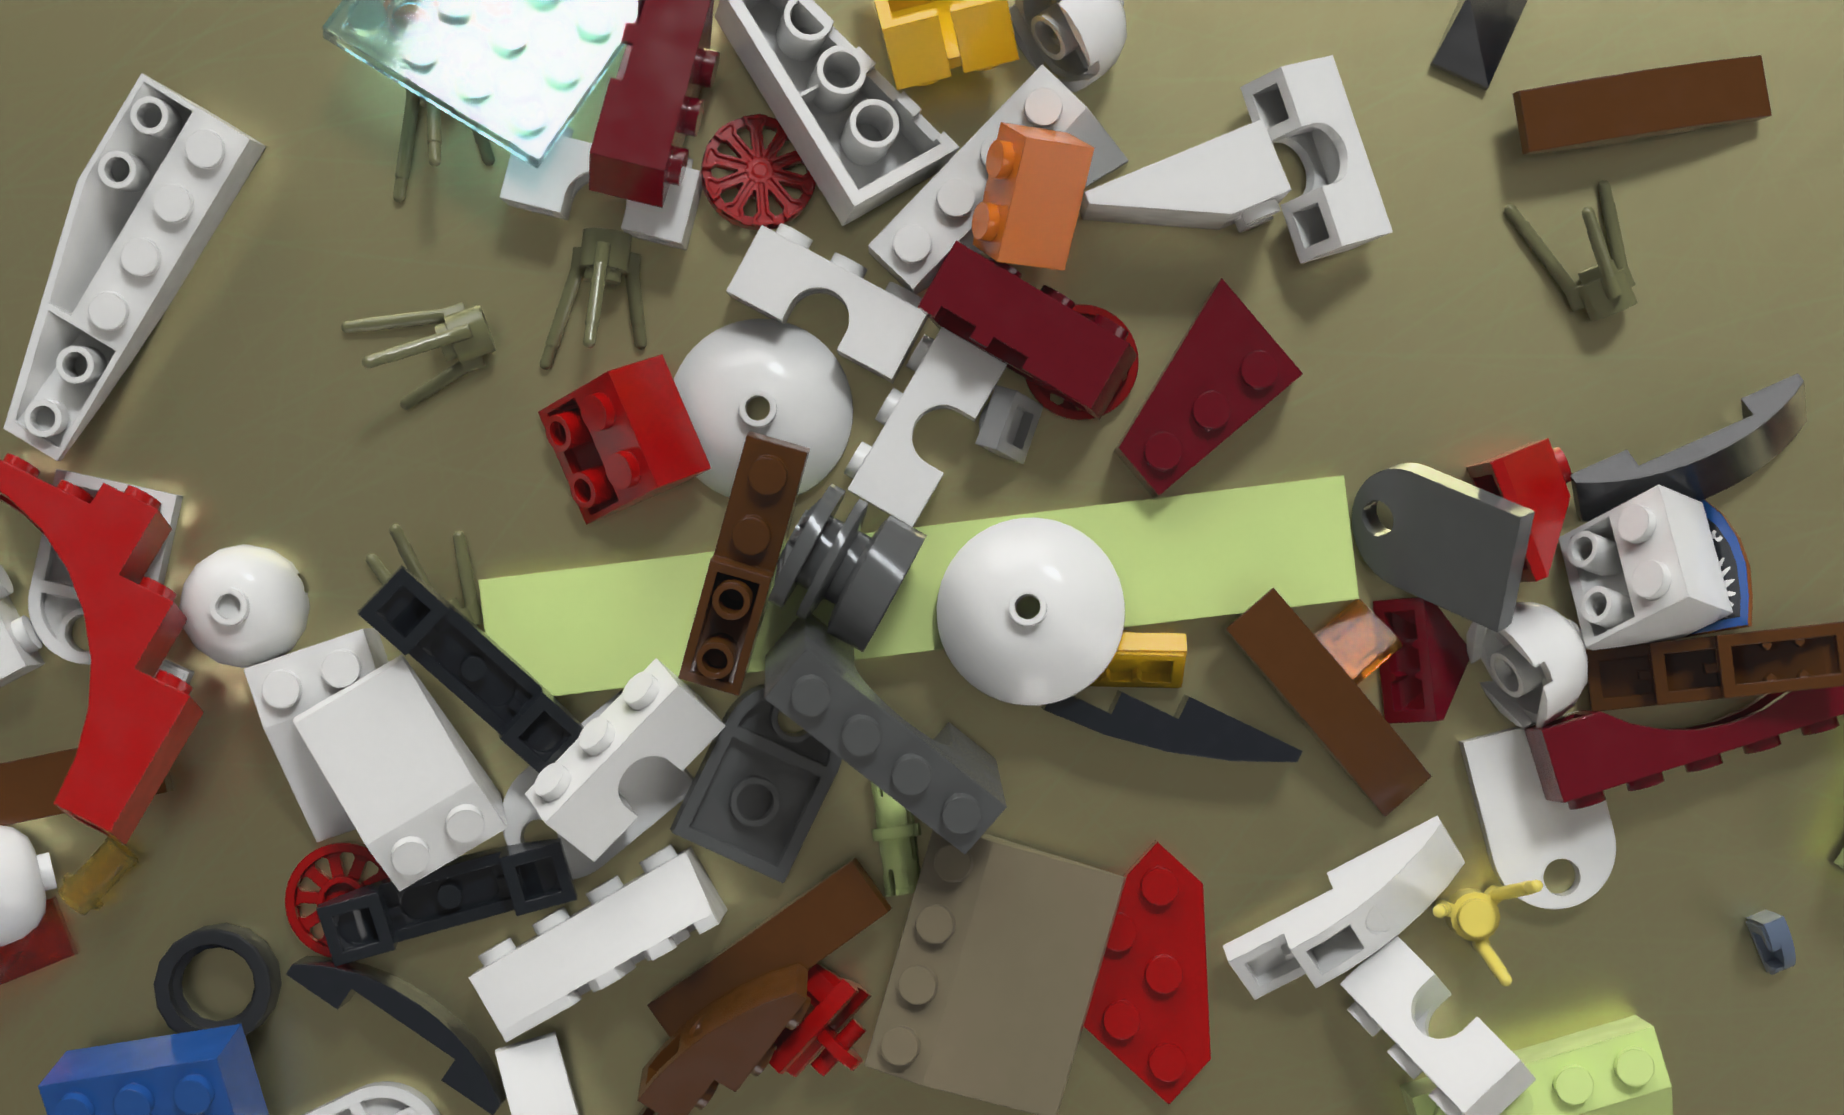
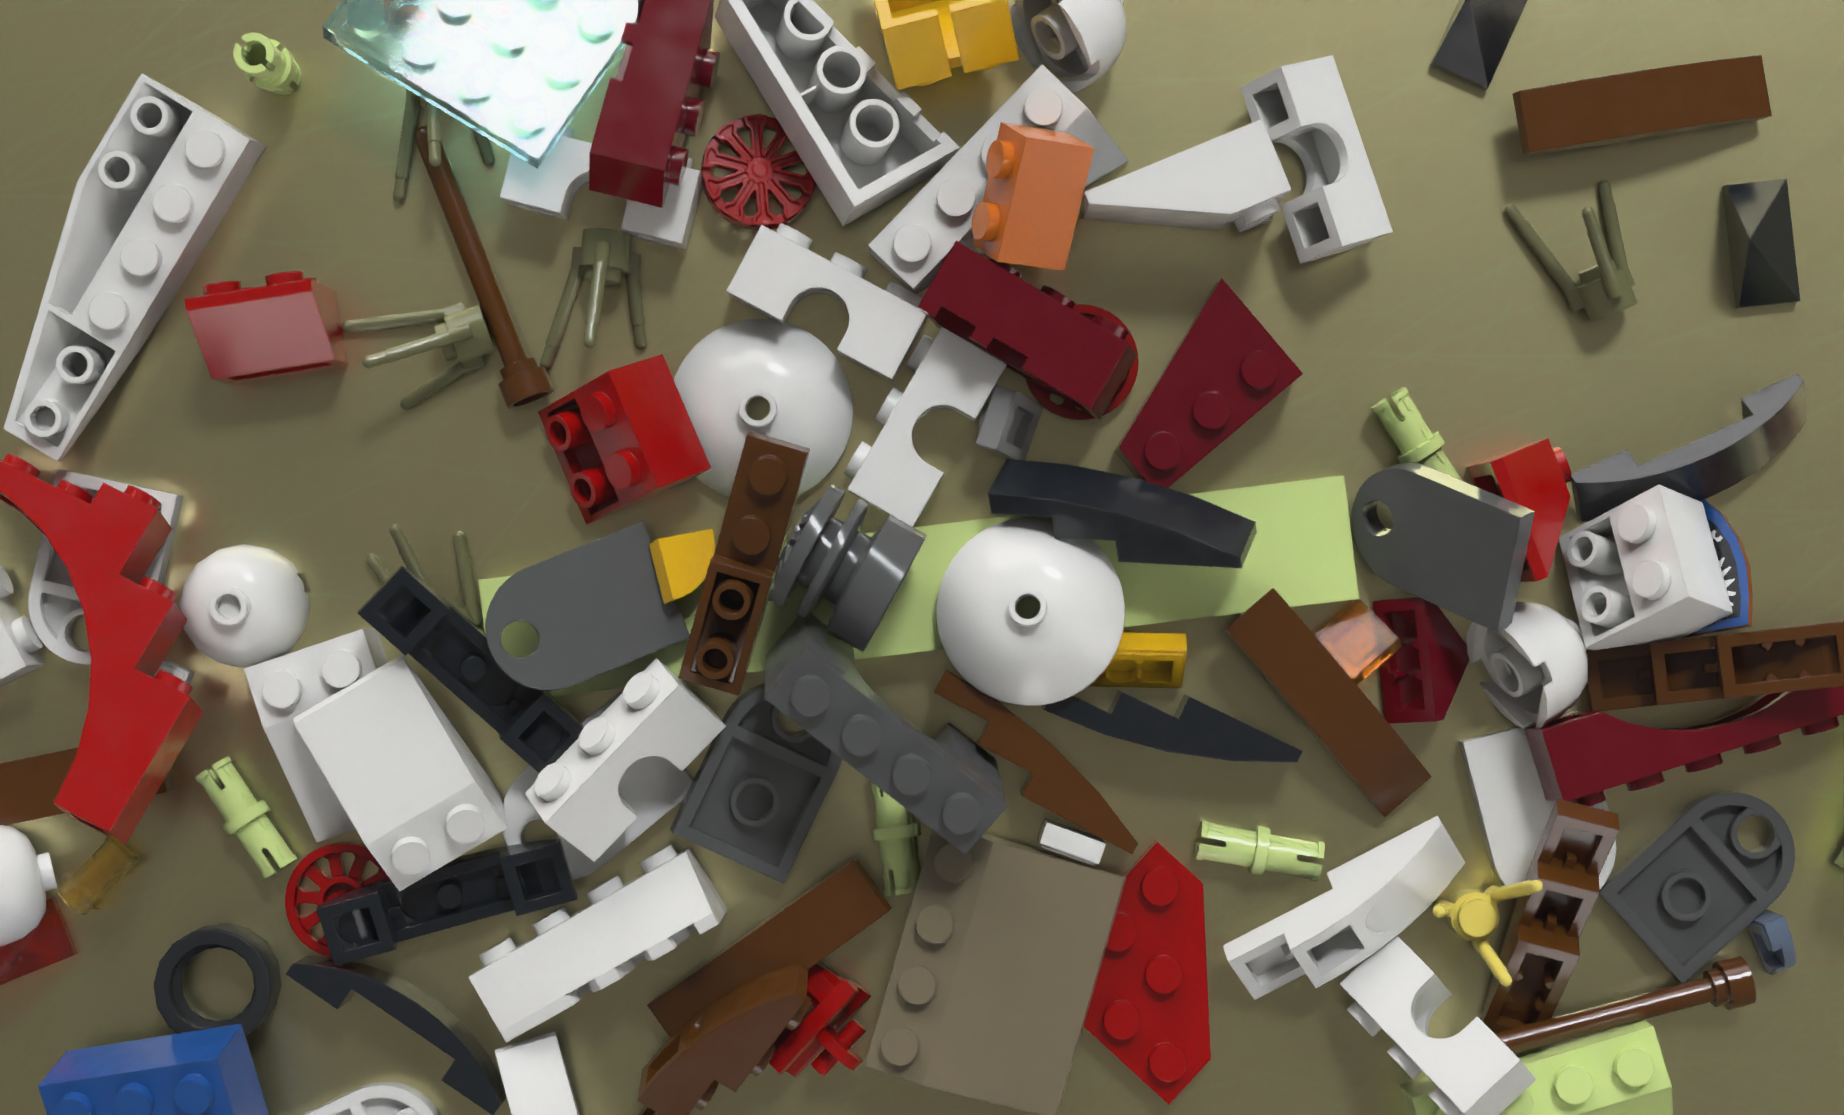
(246, 818): none -> yellowish green pin
(257, 54): none -> yellowish green pin
(267, 328): none -> slope
(521, 376): none -> reddish brown piece
(589, 612): none -> dark grey tile
(682, 562): none -> yellow tile
(1052, 777): none -> reddish brown slope
(1071, 842): none -> white tile
(1141, 517): none -> black slope
(1259, 850): none -> yellowish green pin
(1413, 434): none -> yellowish green pin
(1547, 925): none -> reddish brown slope
(1696, 882): none -> dark grey tile
(1724, 985): none -> reddish brown piece
(1761, 243): none -> black slope

